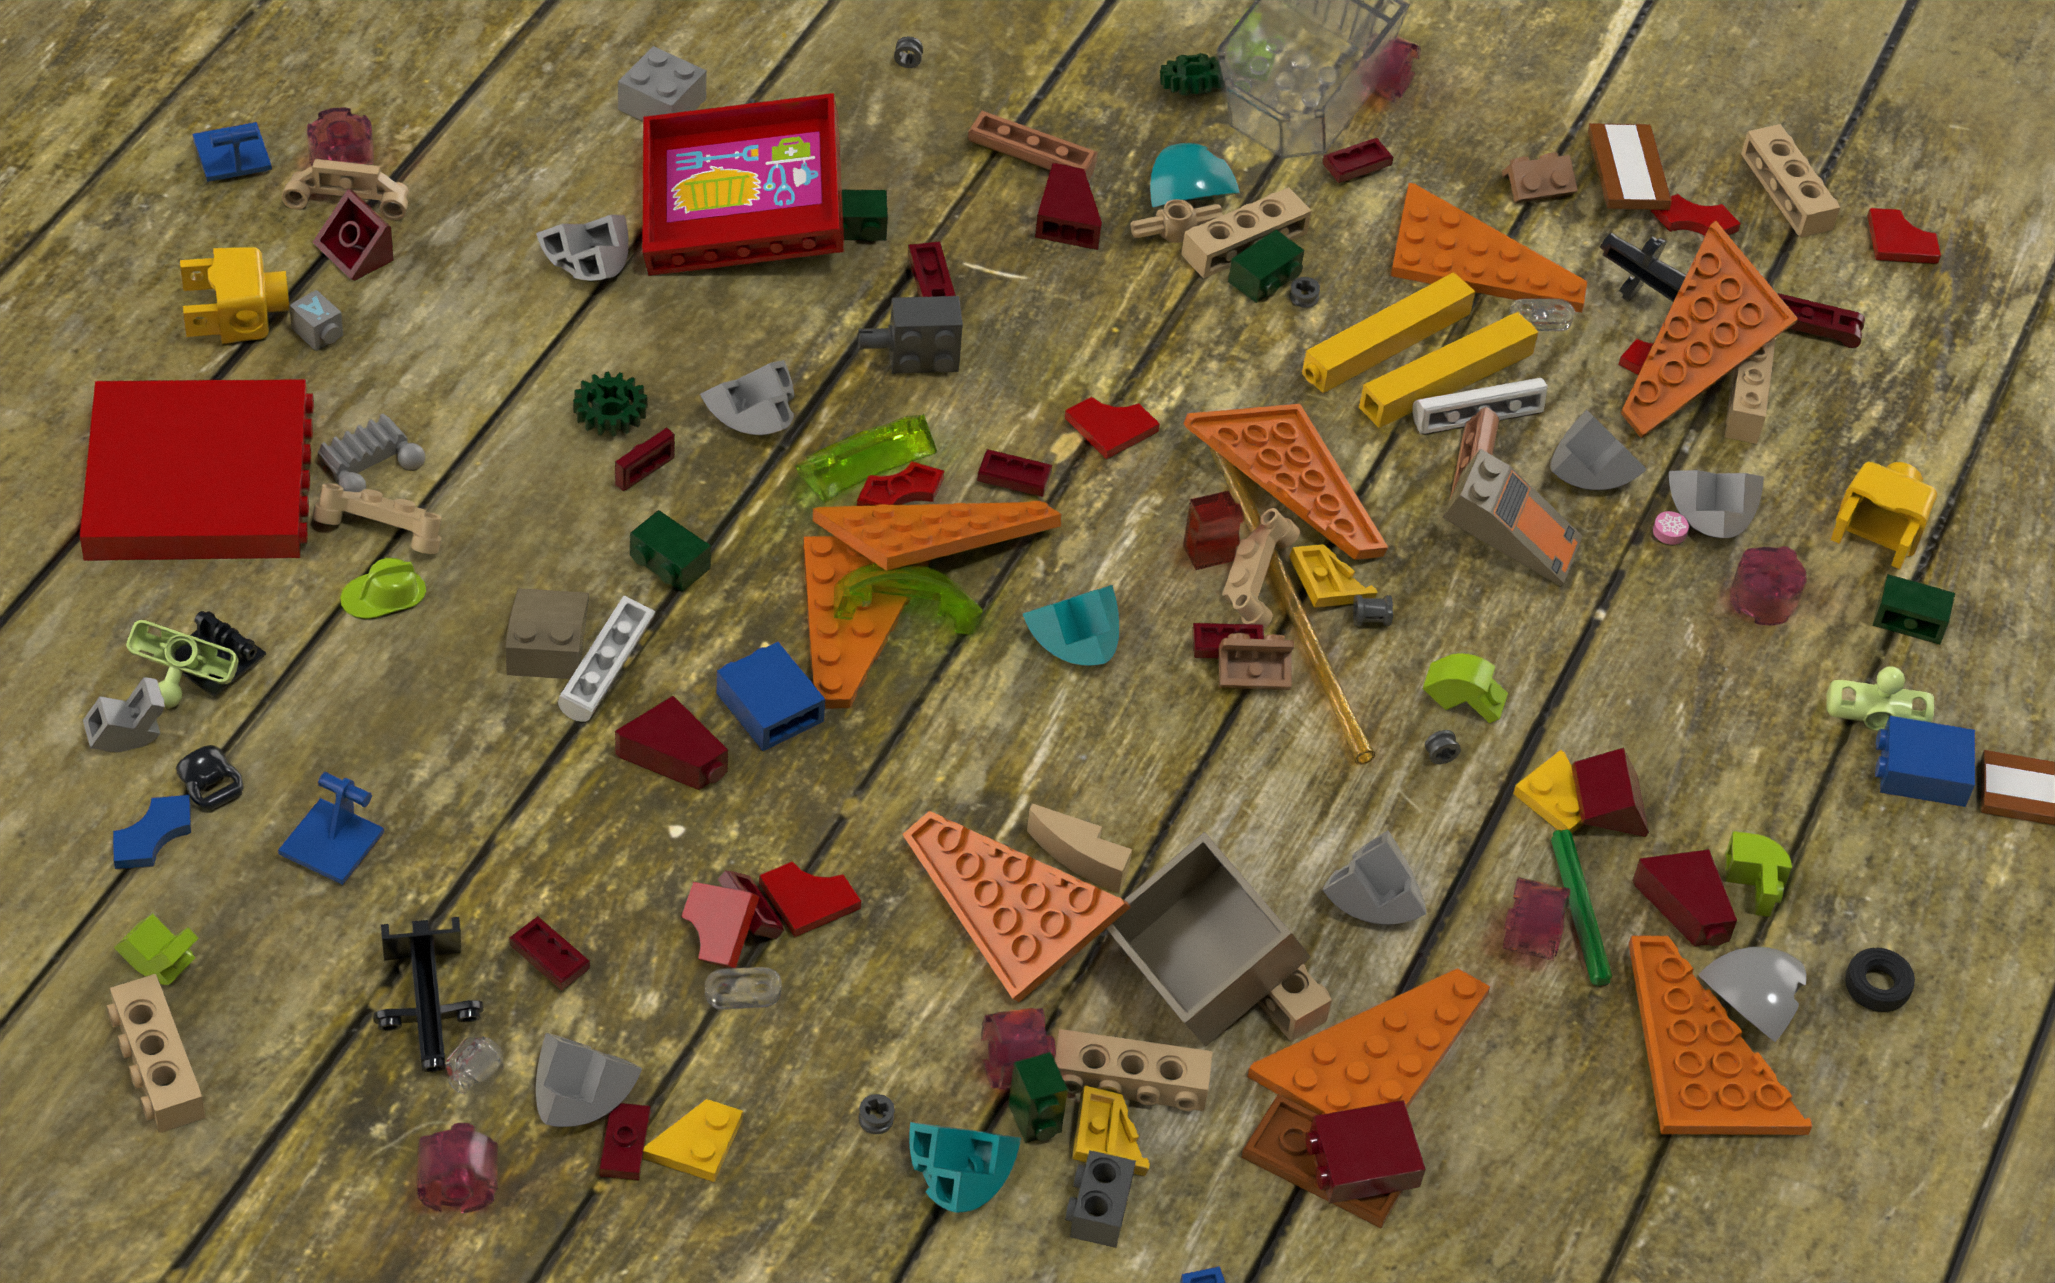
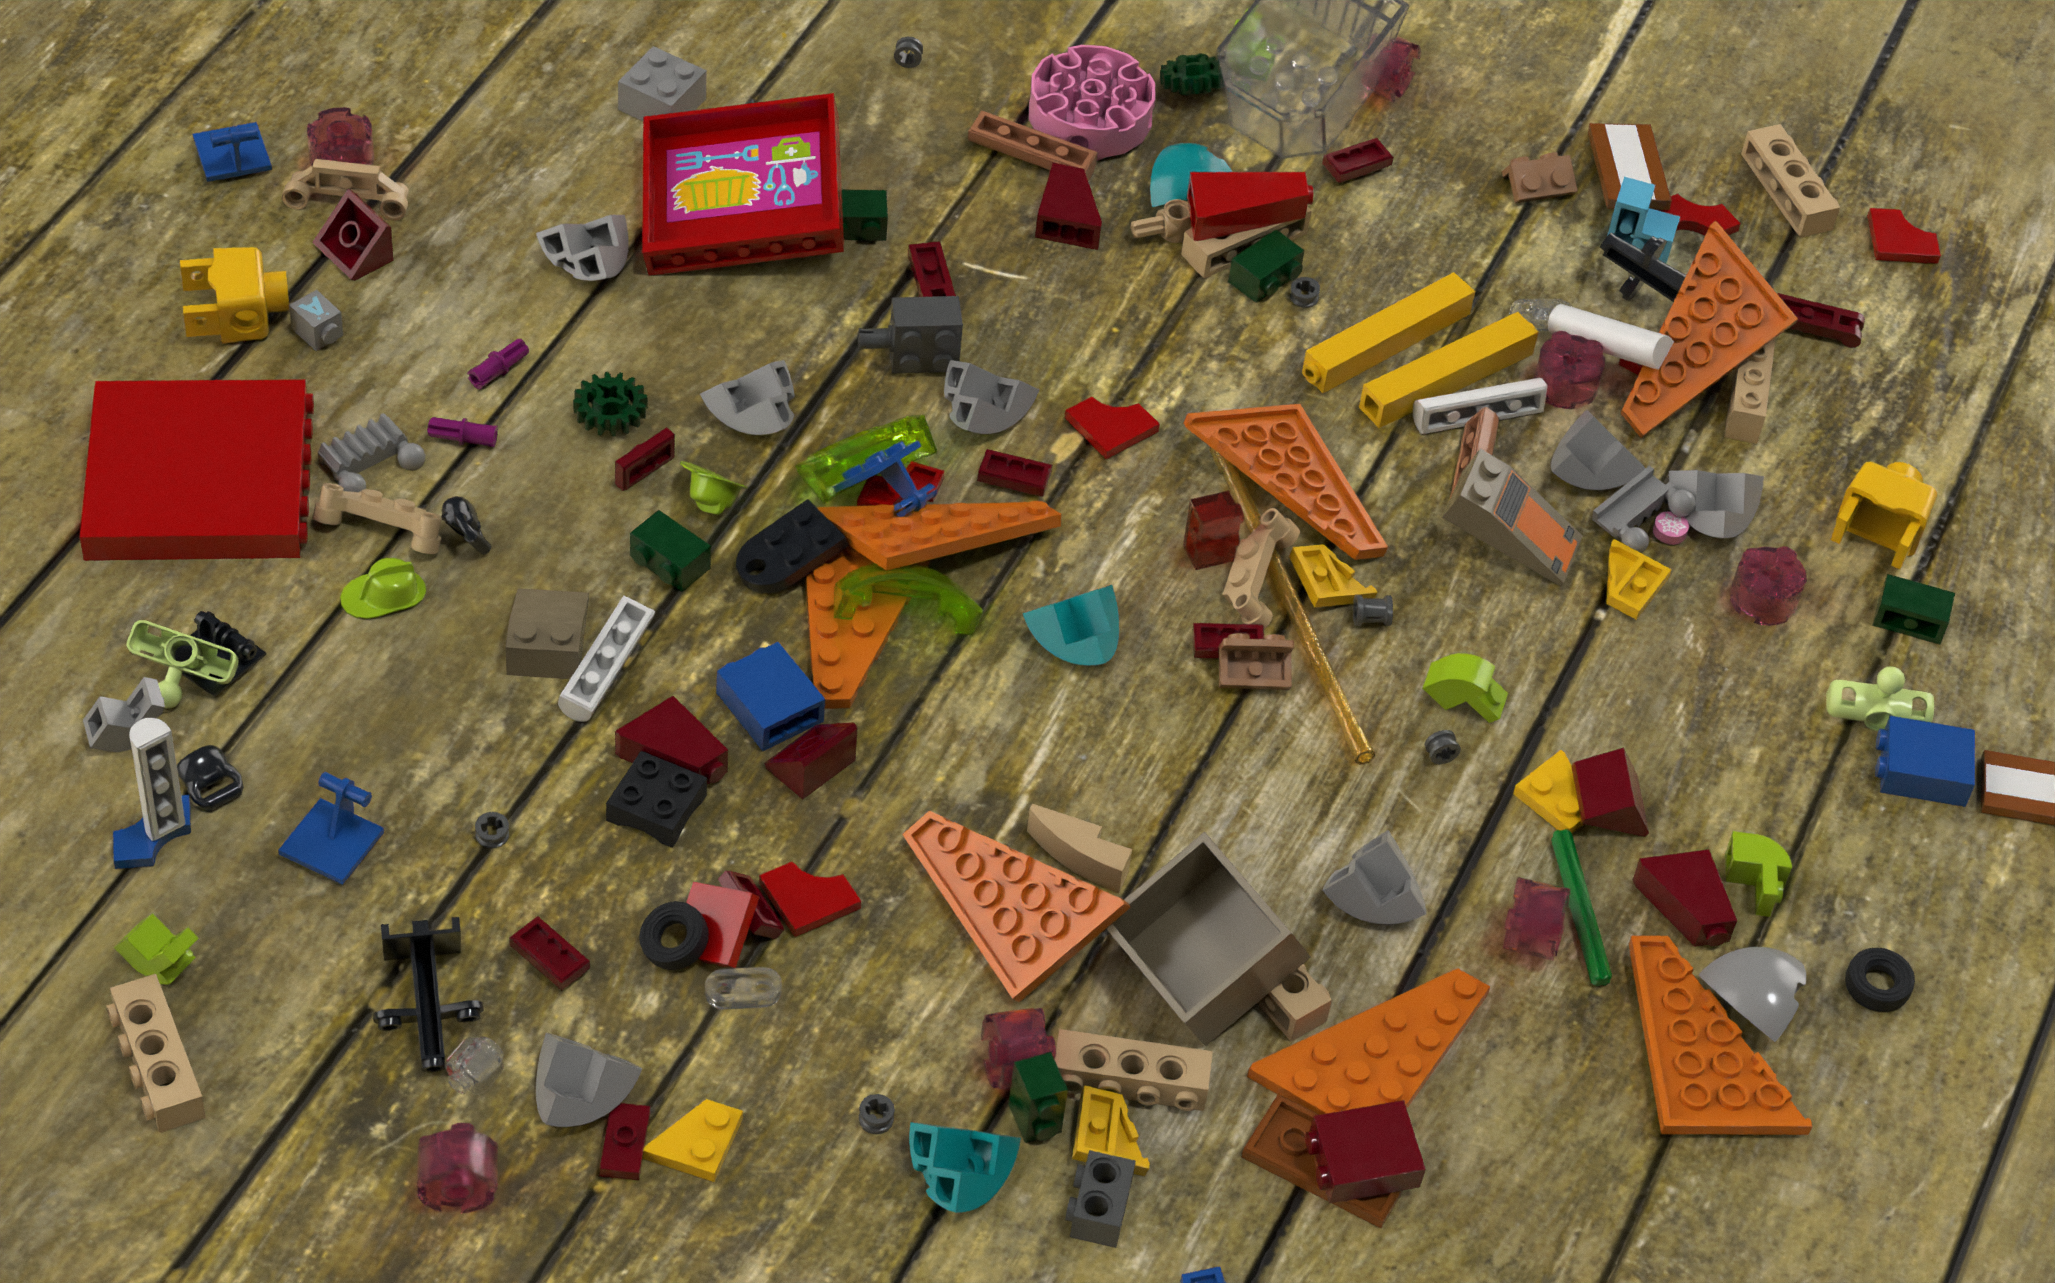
(157, 777): none -> white brick
(463, 431): none -> magenta axle
(463, 519): none -> black piece
(497, 363): none -> magenta axle
(502, 828): none -> dark grey bush
(656, 798): none -> black brick
(688, 950): none -> black tyre
(711, 490): none -> lime piece
(789, 549): none -> black plate
(815, 757): none -> dark red slope
(894, 473): none -> blue plate
(984, 400): none -> light grey brick
(1093, 99): none -> bright pink brick
(1245, 201): none -> red slope
(1445, 240): orange wing -> none
(1570, 369): none -> clear pink brick
(1616, 337): none -> white brick
(1633, 579): none -> yellow wing
(1636, 501): none -> light grey gear
(1637, 222): none -> medium azure brick

